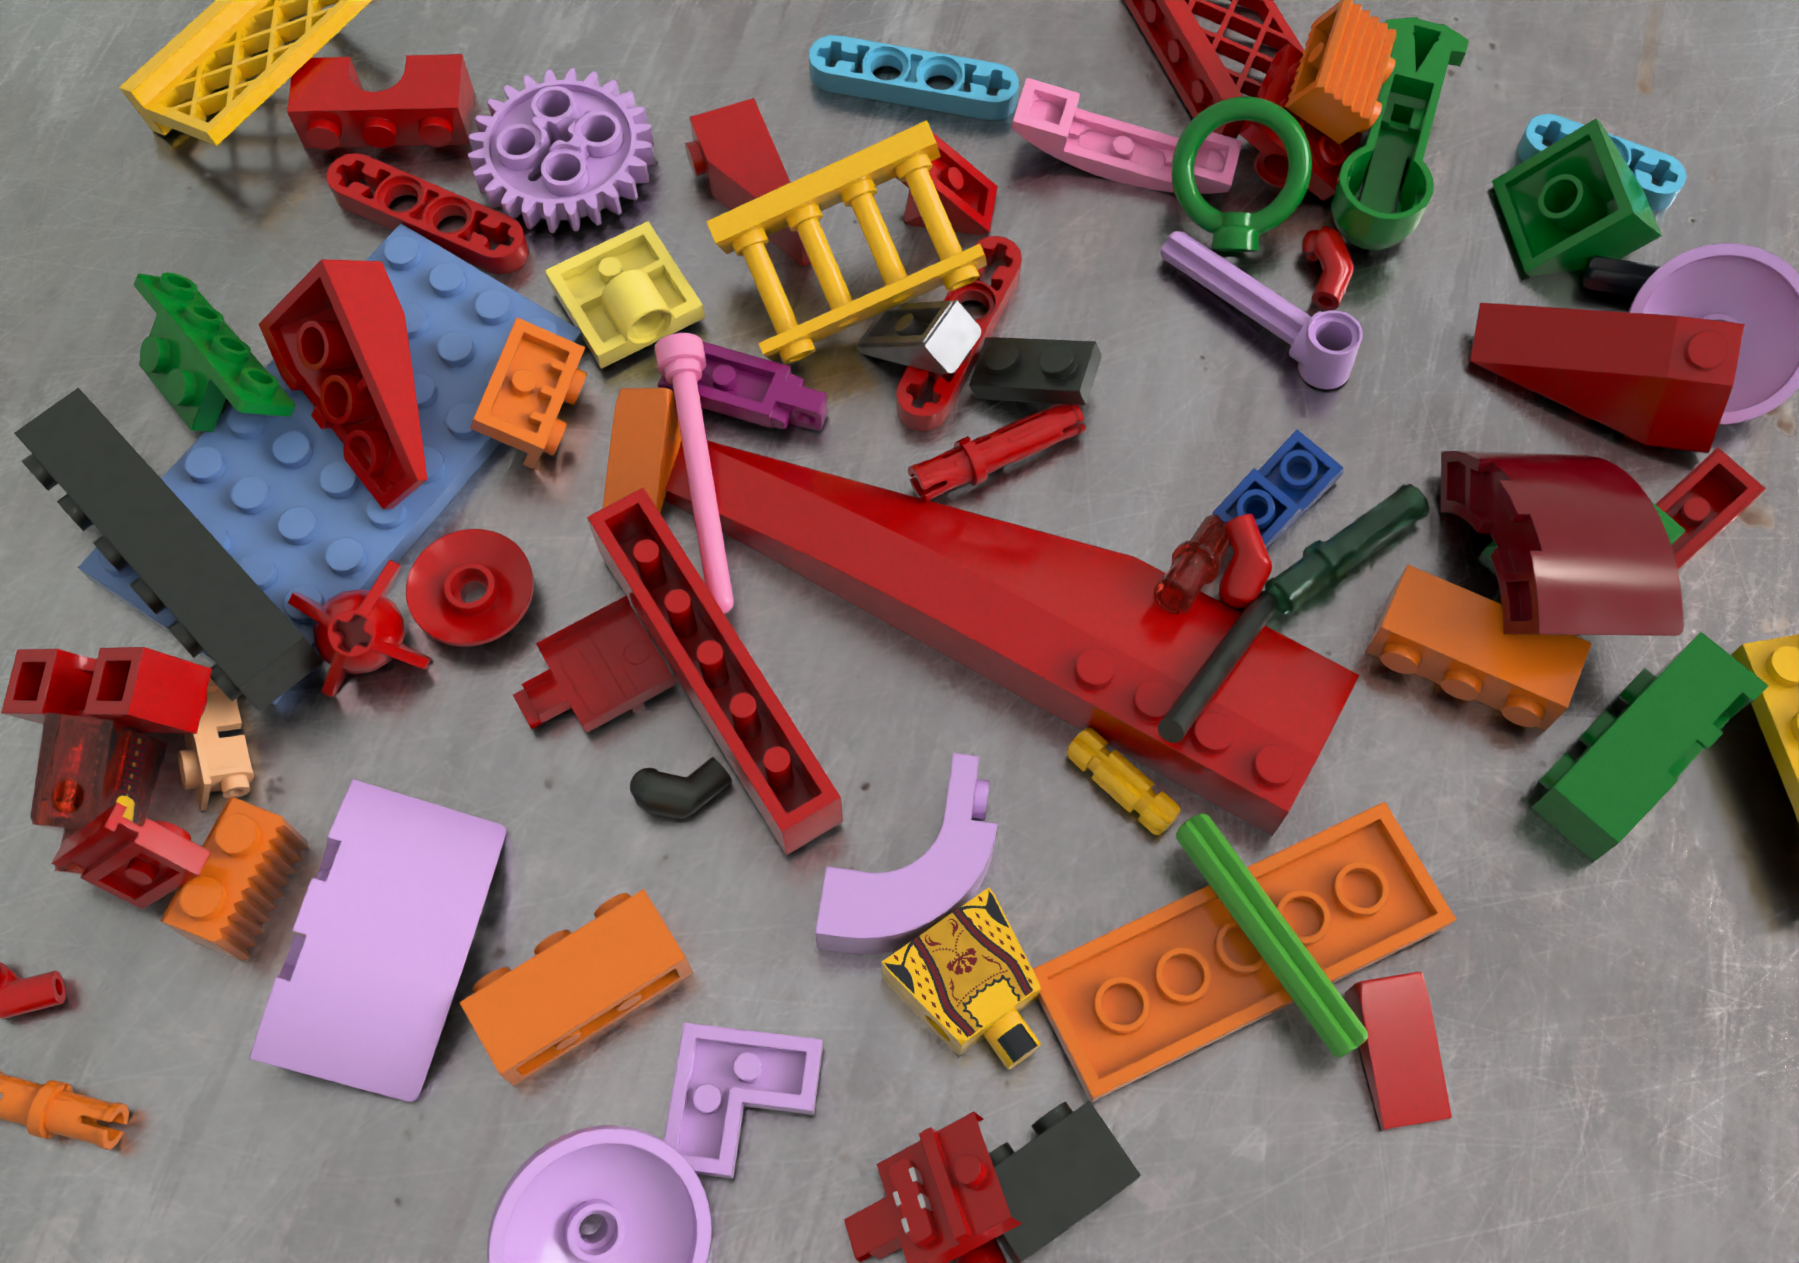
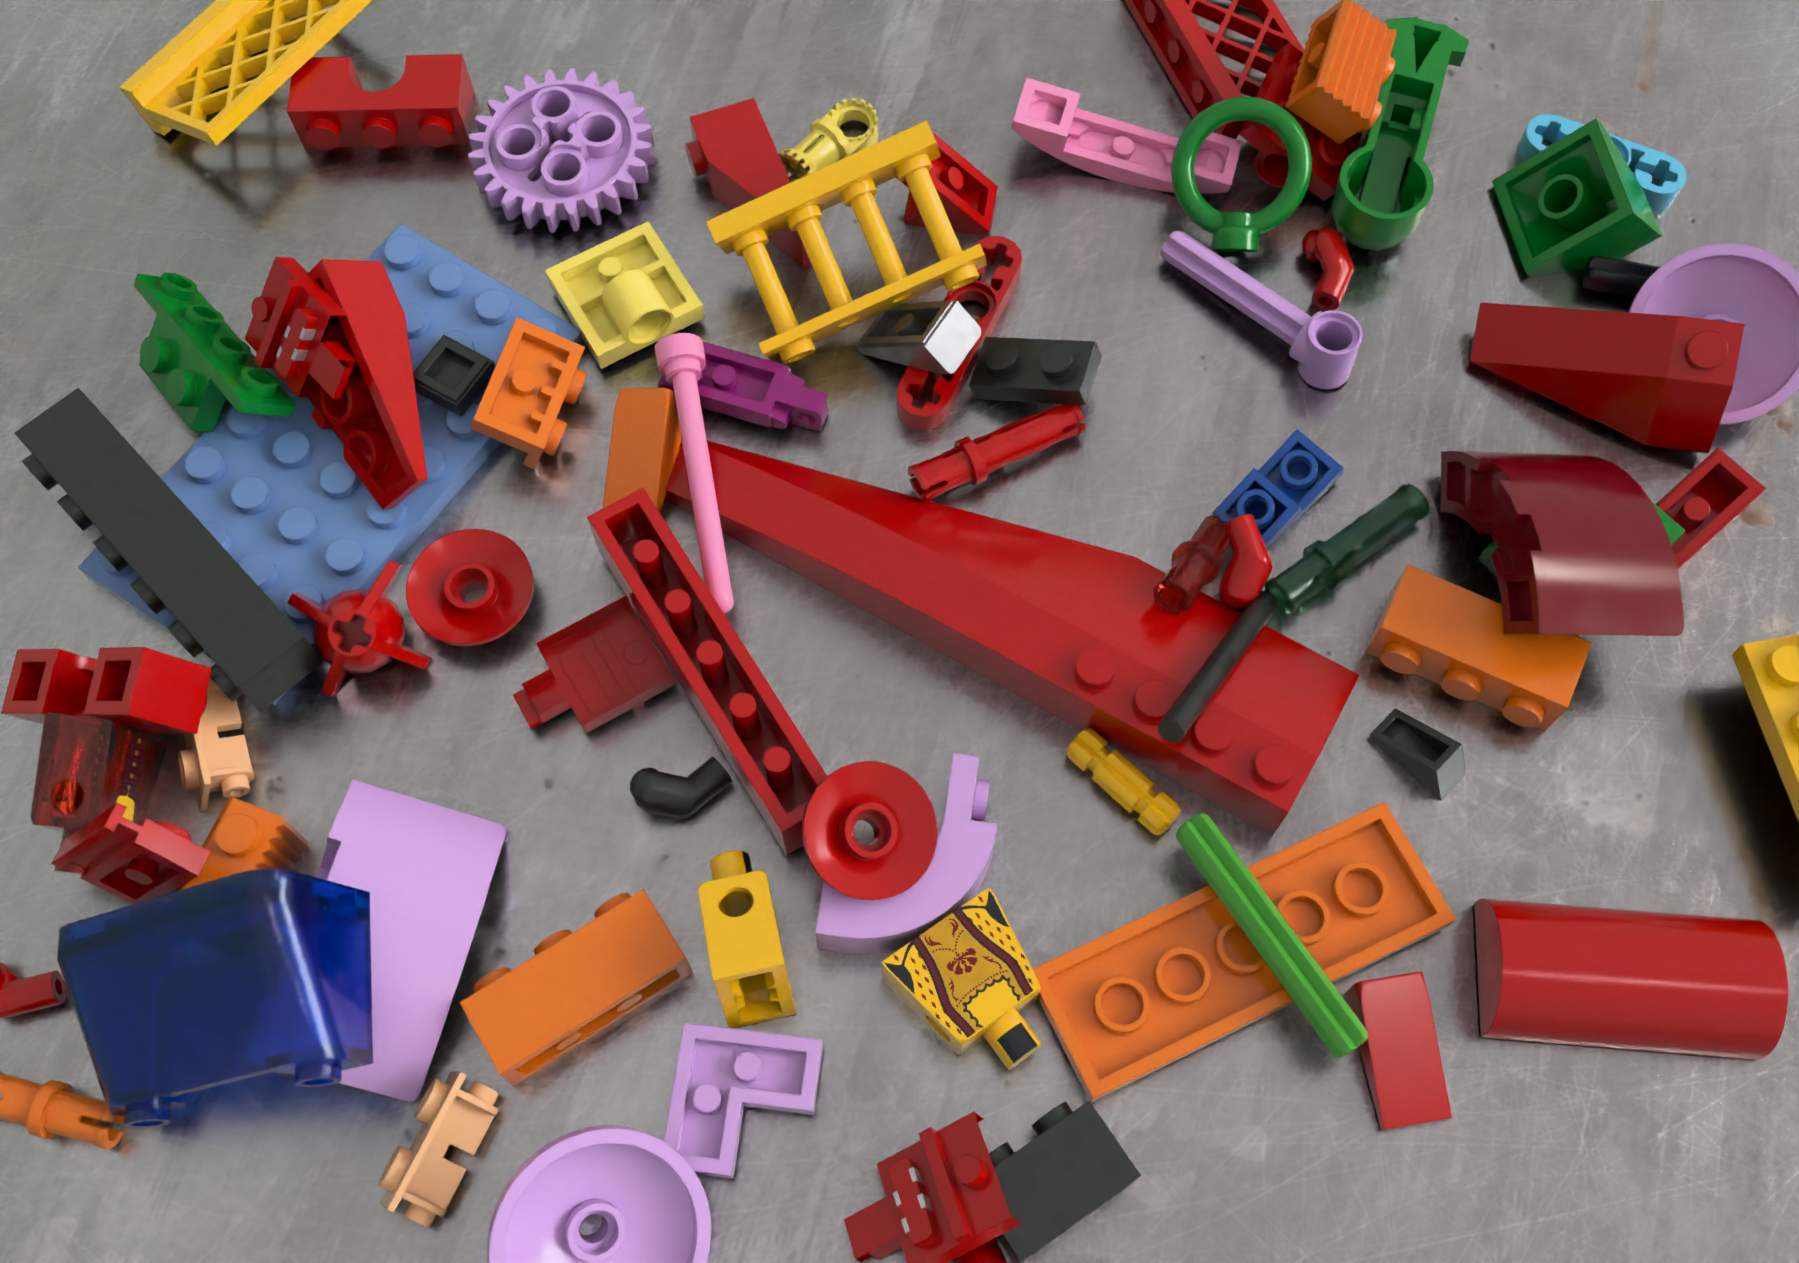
(221, 988): none -> clear blue windscreen
(290, 327): none -> red piece
(421, 1171): none -> light nougat hinge
(431, 208): red beam -> none
(453, 375): none -> pearl dark grey tile
(744, 942): none -> yellow torso
(827, 142): none -> light yellow connector
(901, 824): none -> red dish
(915, 69): medium azure beam -> none
(1422, 751): none -> pearl dark grey piece
(1629, 979): none -> red brick
(1646, 746): green wedge -> none

